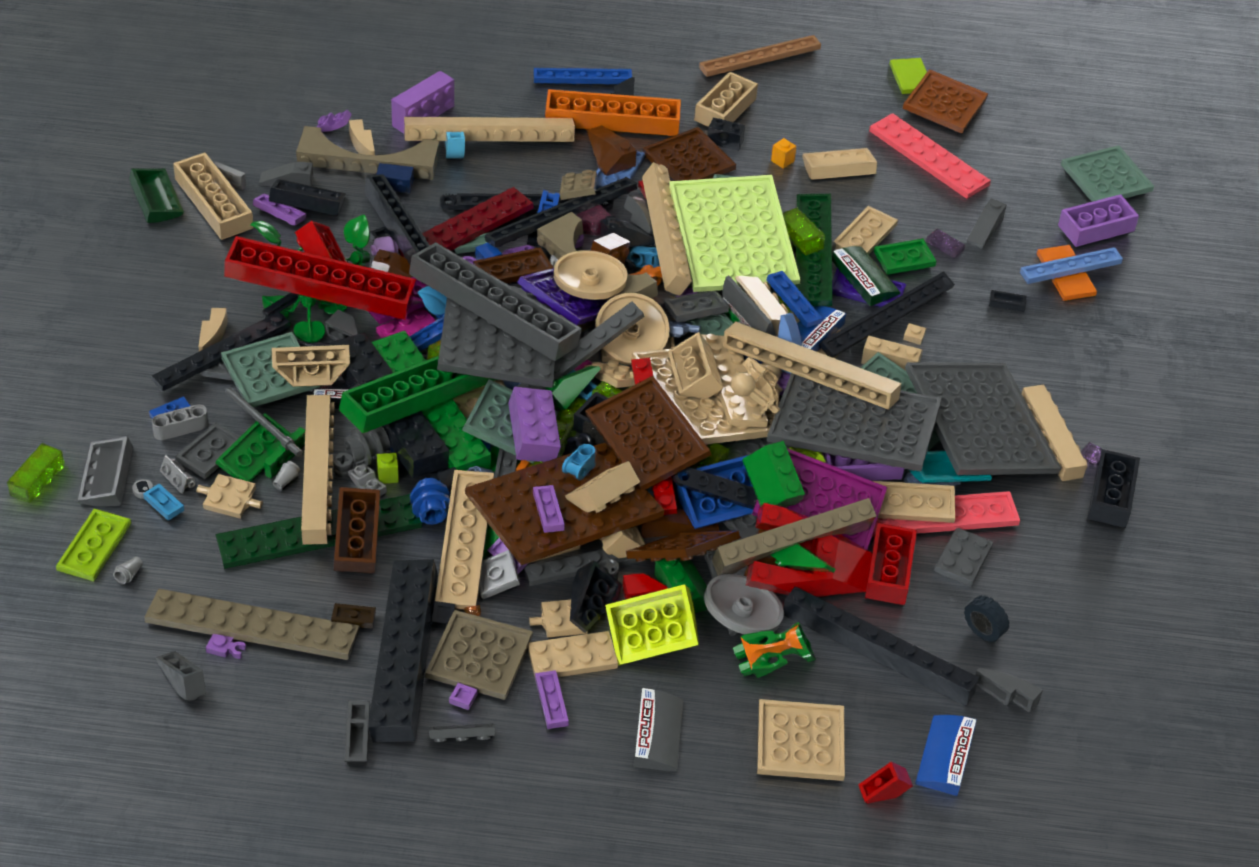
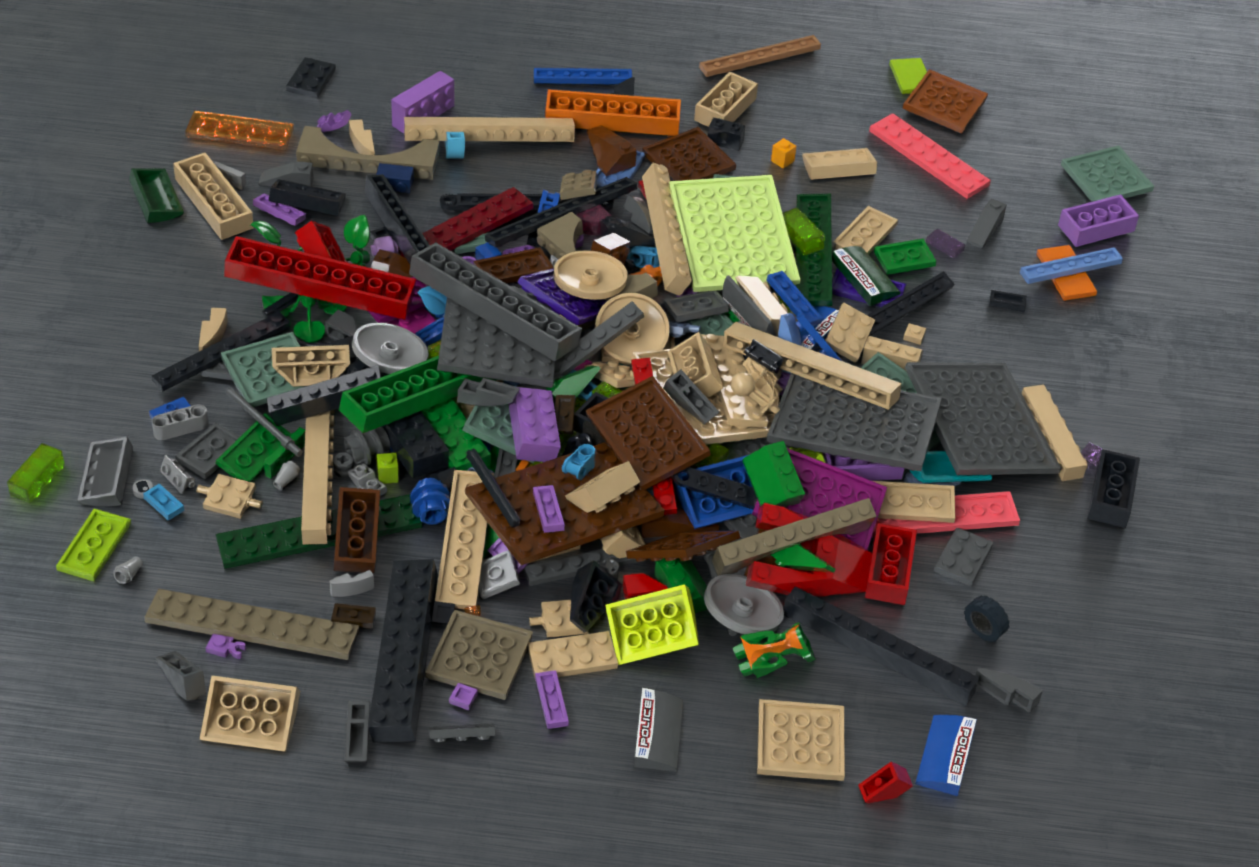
(239, 130): none -> clear orange plate
(249, 713): none -> tan slope
(311, 77): none -> black plate
(317, 397): none -> black brick
(348, 586): none -> light grey slope
(388, 347): none -> light grey dish
(486, 393): none -> dark grey slope
(493, 488): none -> black axle
(565, 413): none -> dark brown plate
(689, 397): none -> dark grey slope
(764, 356): none -> black hinge
(815, 337): none -> blue plate
(849, 332): none -> tan plate

